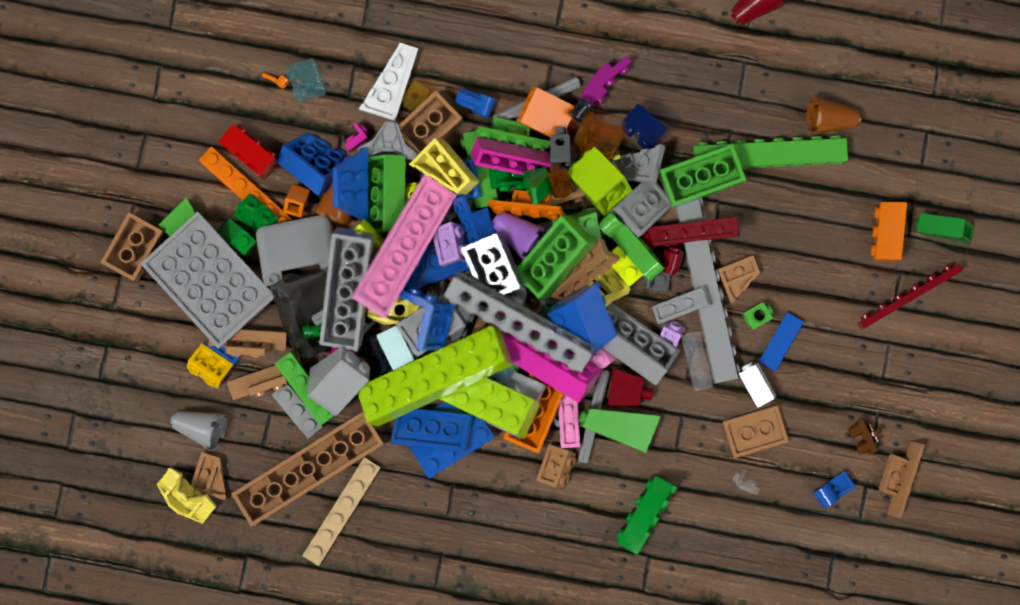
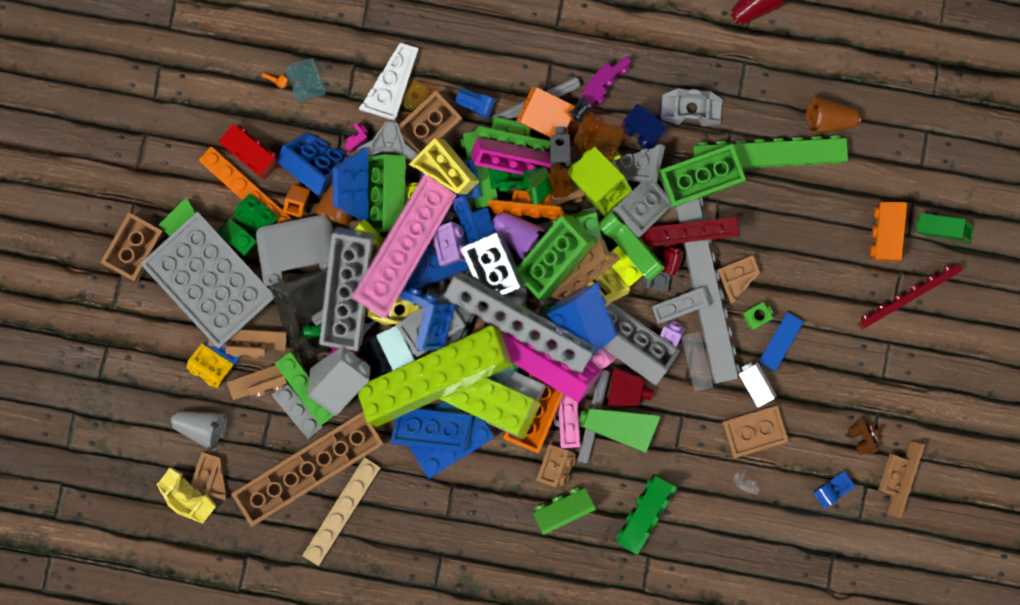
(563, 510): none -> bright green slope
(707, 103): none -> light grey piece

